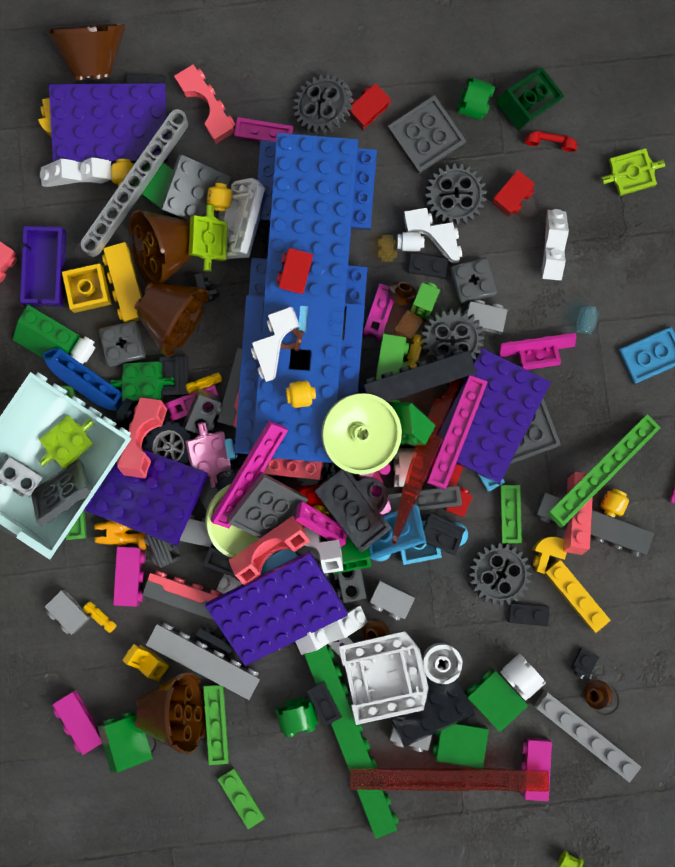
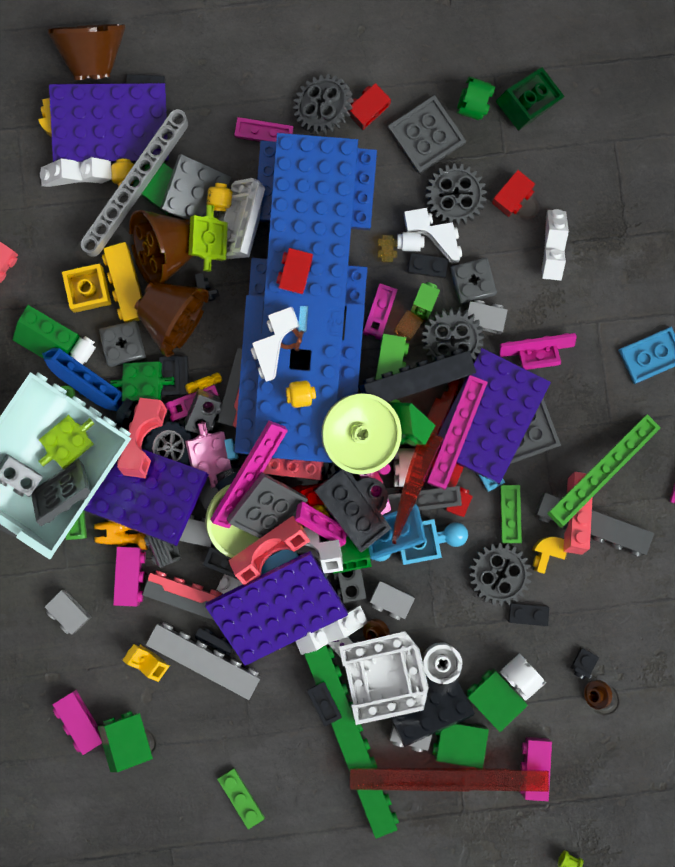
(43, 266): dark purple piece -> none
(99, 617): yellow axle -> none
(174, 713): reddish brown cone -> none
(193, 85): coral arch -> none
(216, 724): bright green plate -> none
(296, 716): green brick -> none
(402, 293): reddish brown plate -> none
(414, 351): yellow axle -> none
(443, 534): black plate -> none
(568, 143): red bar -> none
(576, 596): yellow brick -> none
(587, 320): clear light blue brick -> none
(587, 736): light grey brick -> none
(614, 503): yellow head -> none
(633, 172): lime plate -> none

